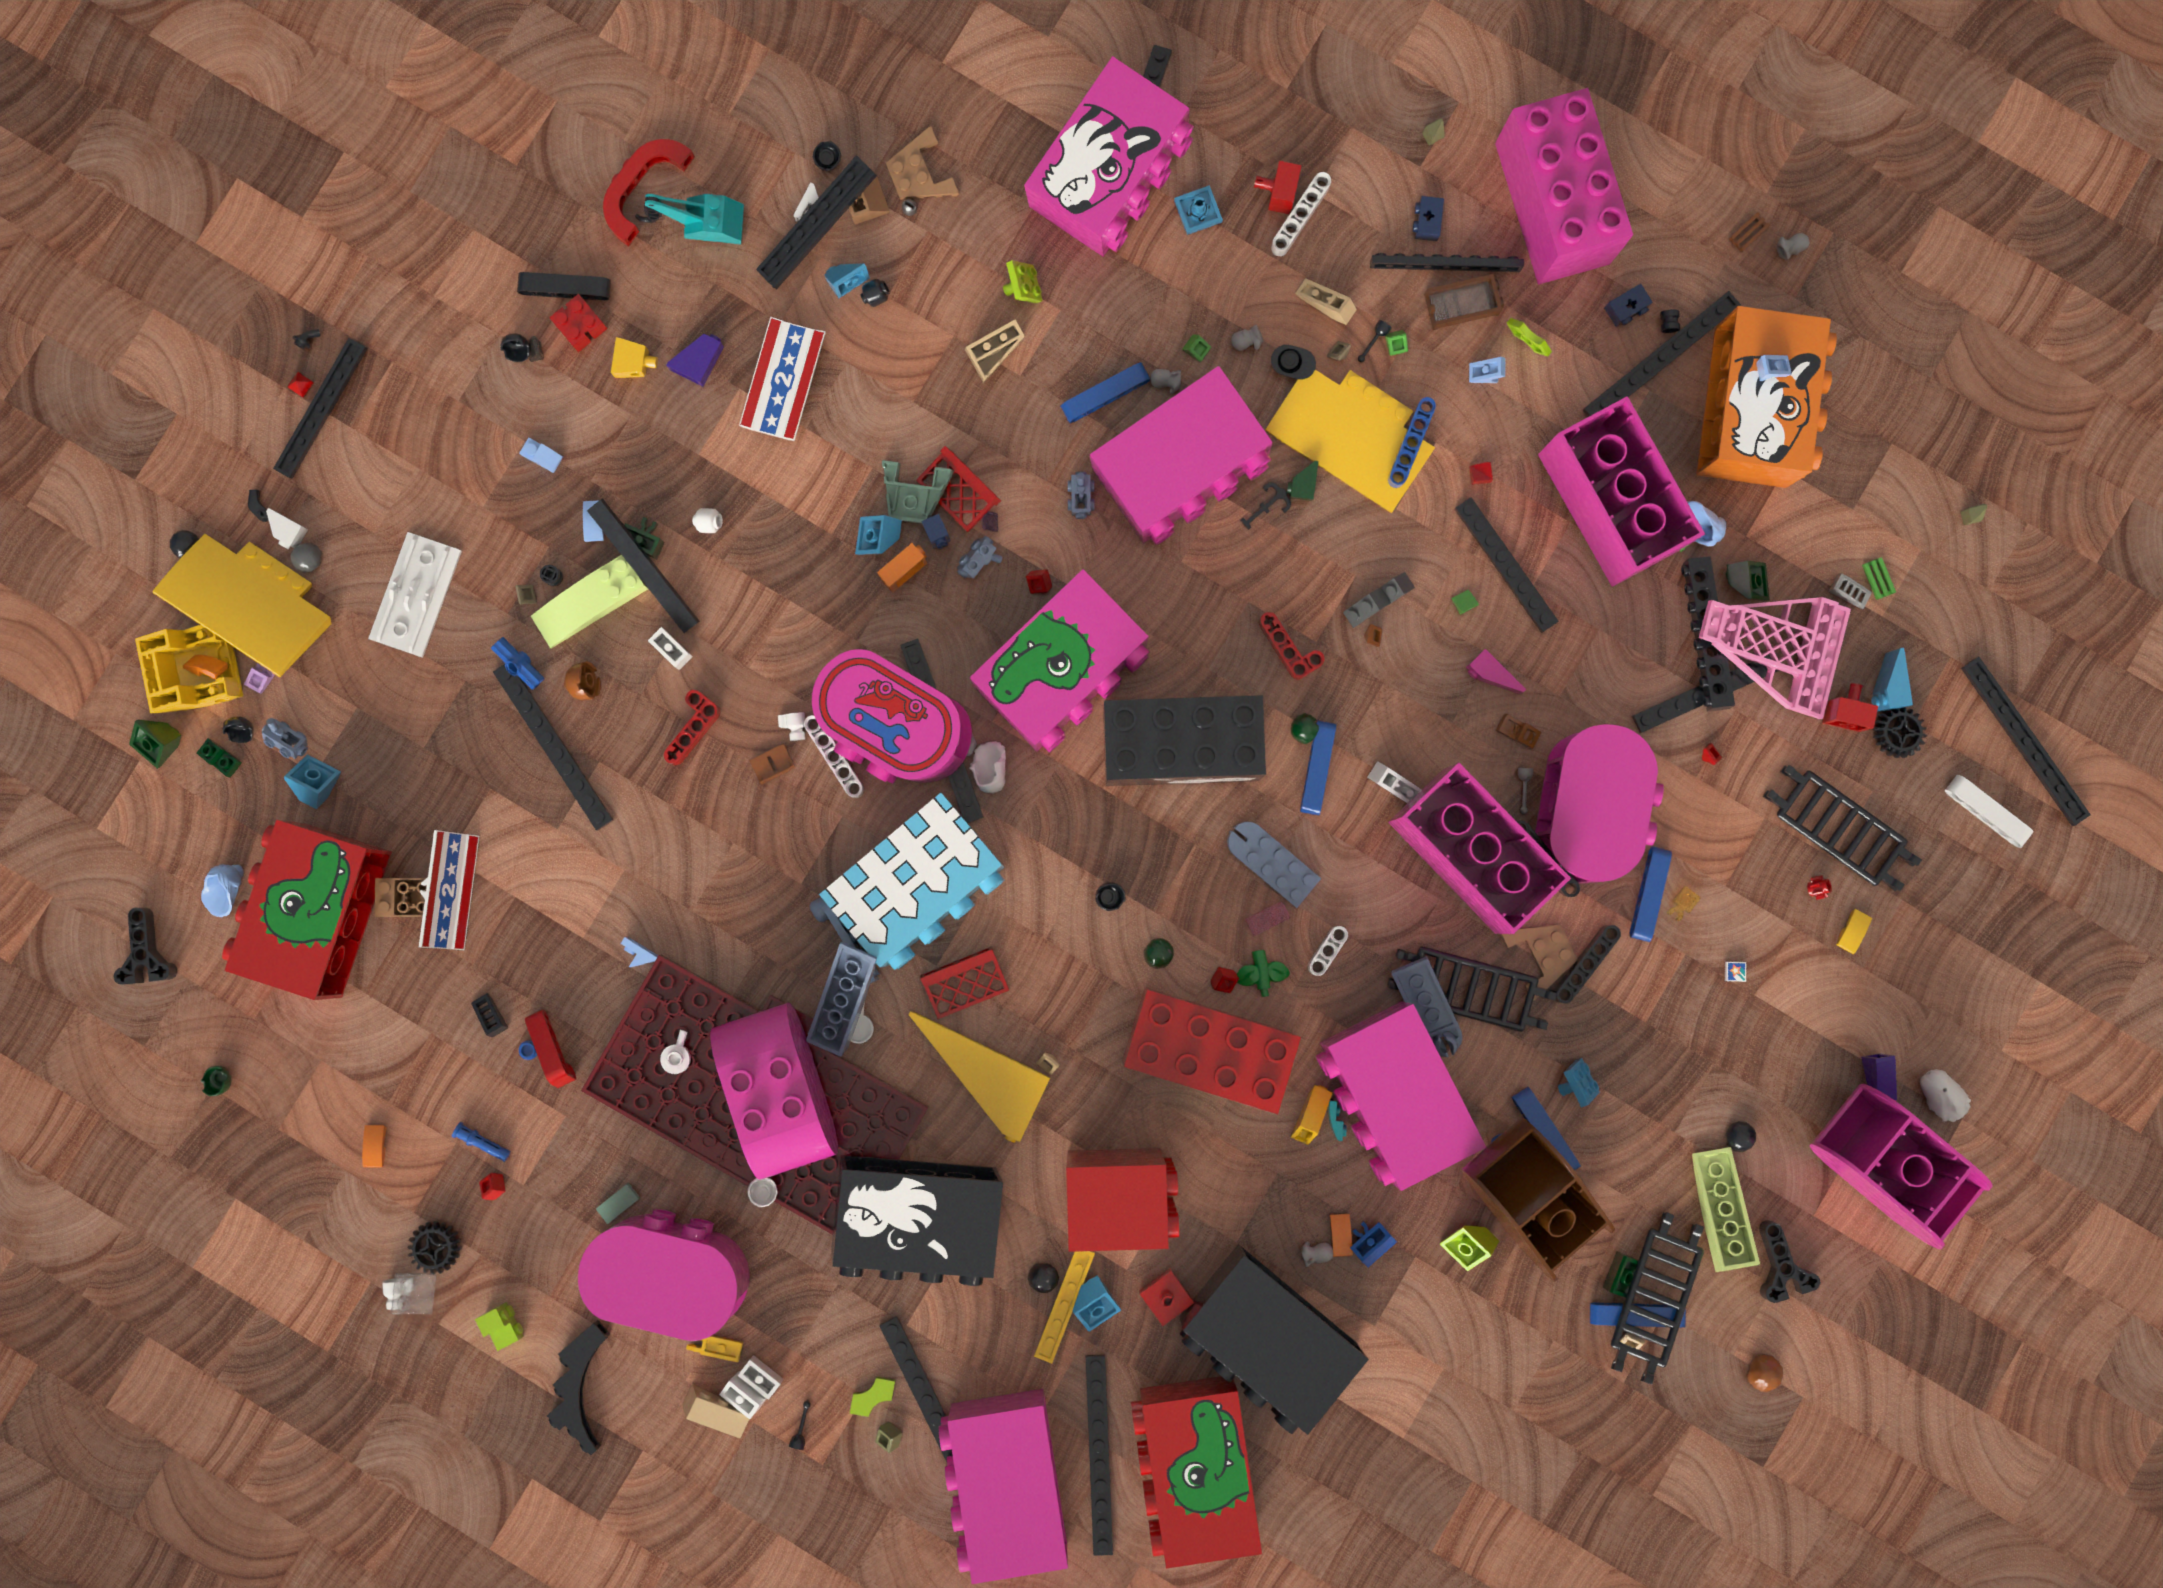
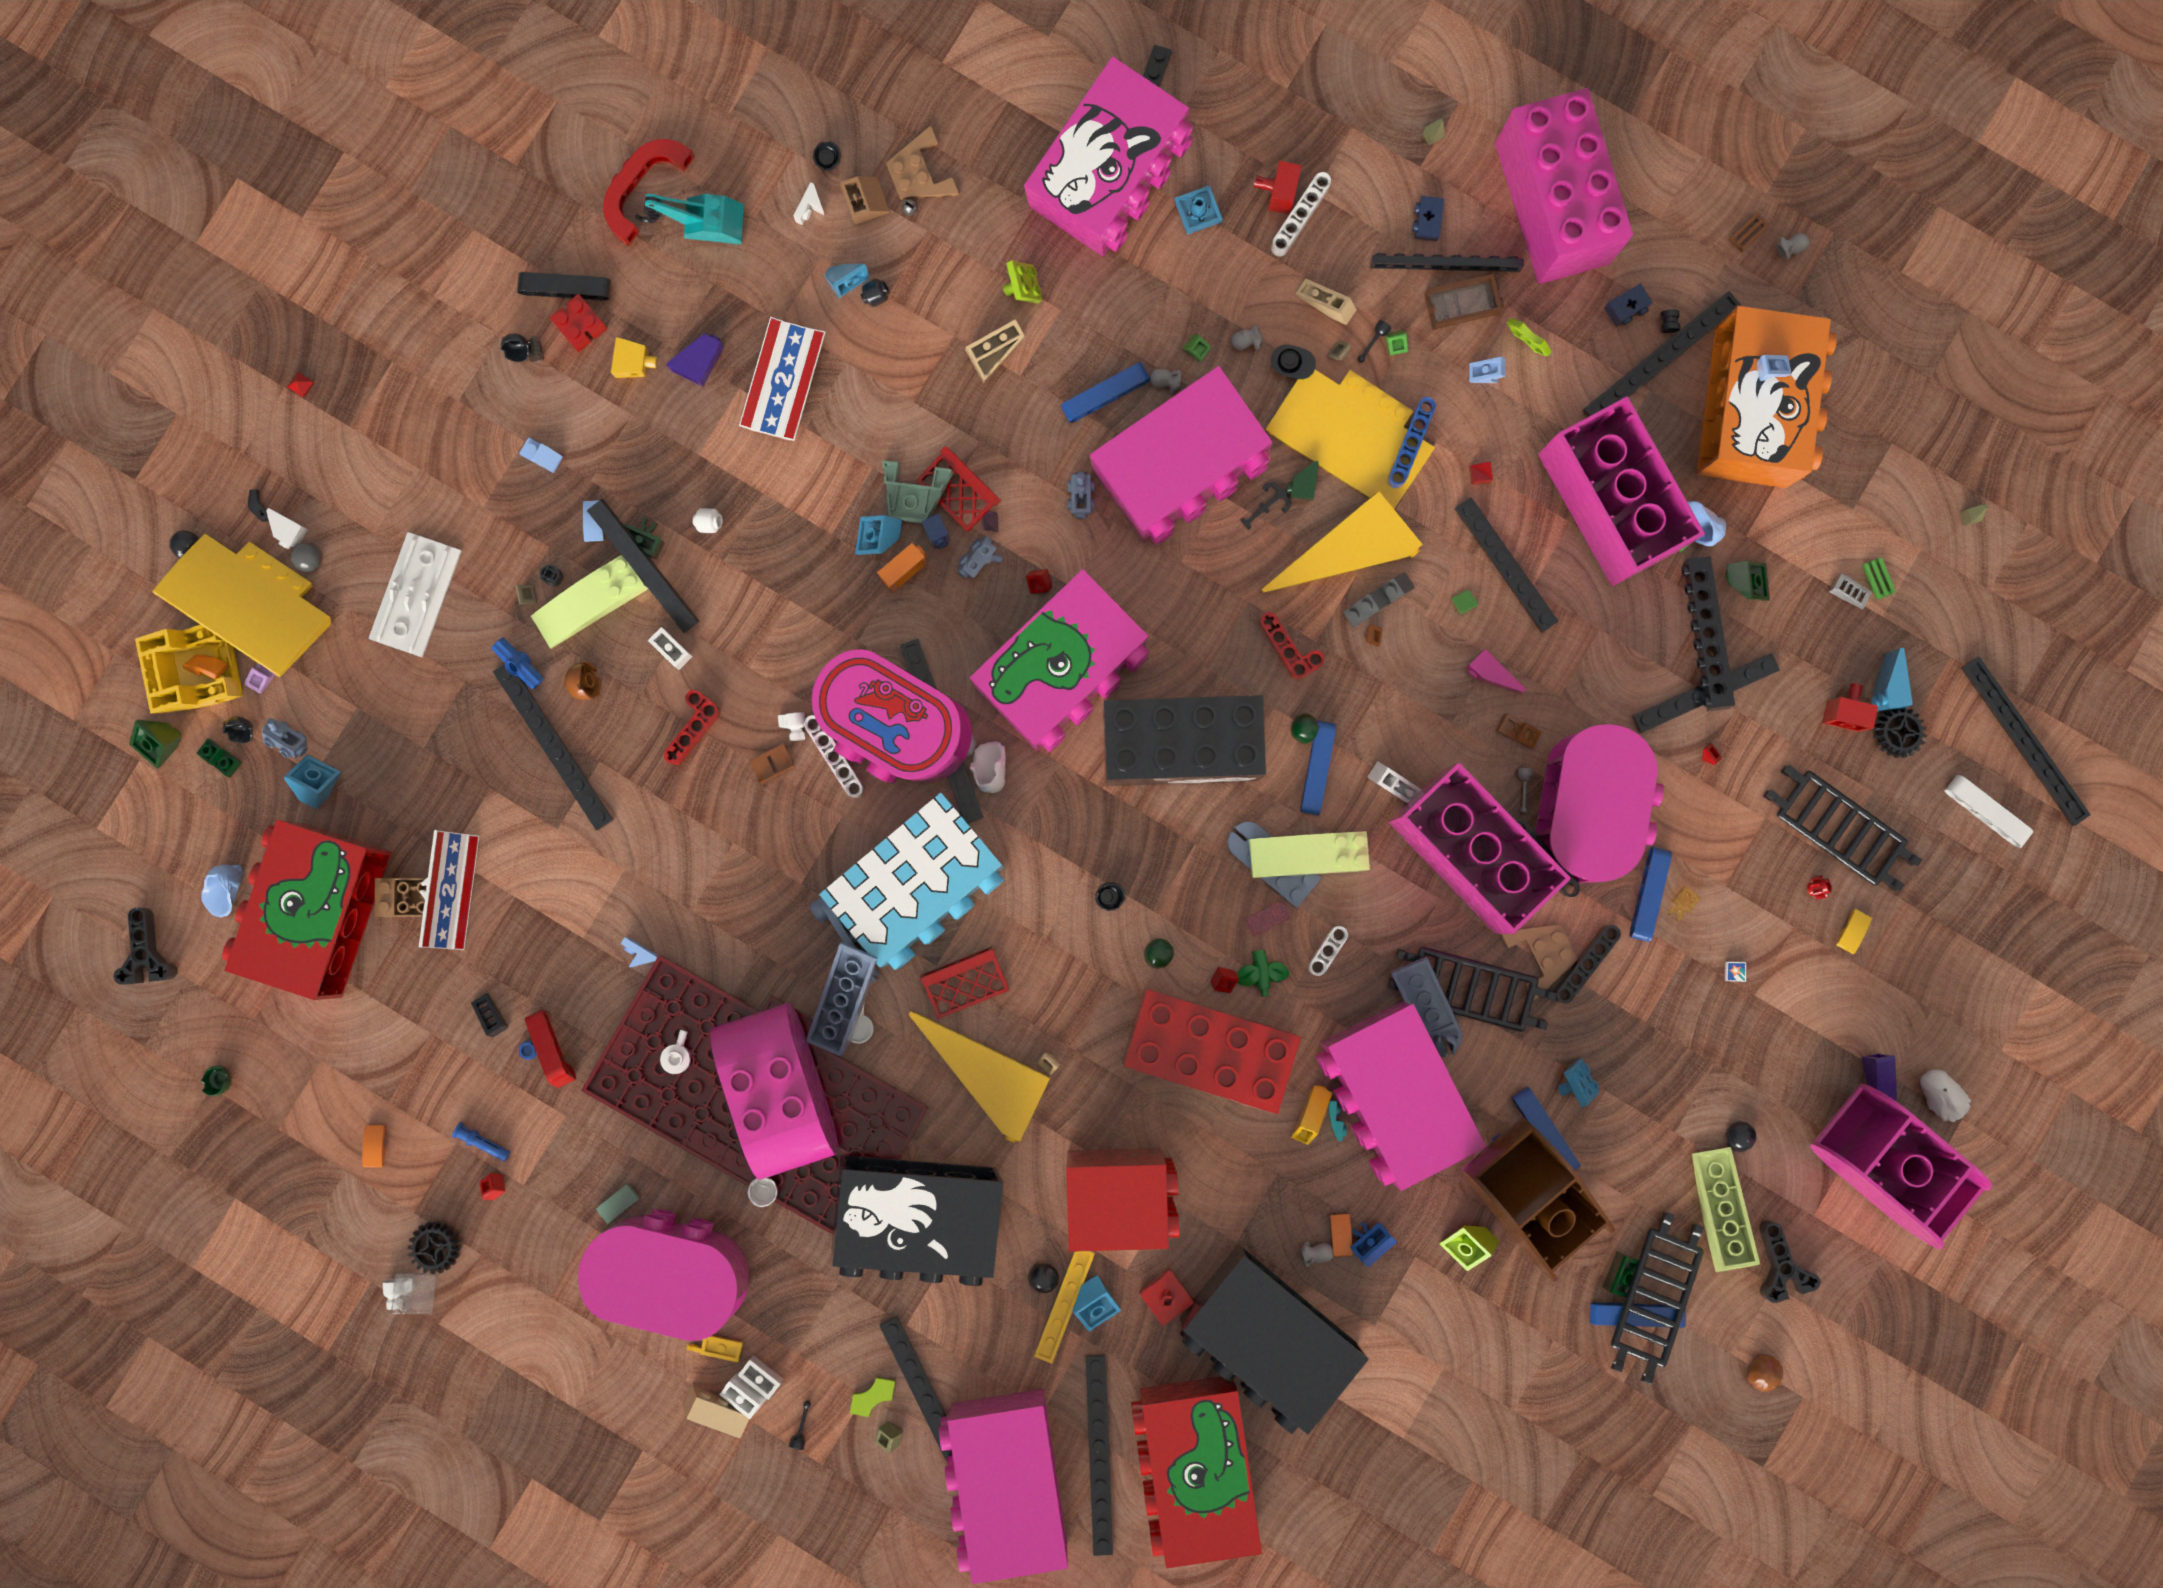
(303, 339): black plate -> none
(320, 408): black plate -> none
(500, 1326): lime brick -> none
(570, 1386): black arch -> none
(816, 222): black plate -> none
(1309, 854): none -> yellowish green slope
(1362, 540): none -> yellow slope
(1632, 1340): tan slope -> none
(1816, 655): bright pink wing -> none

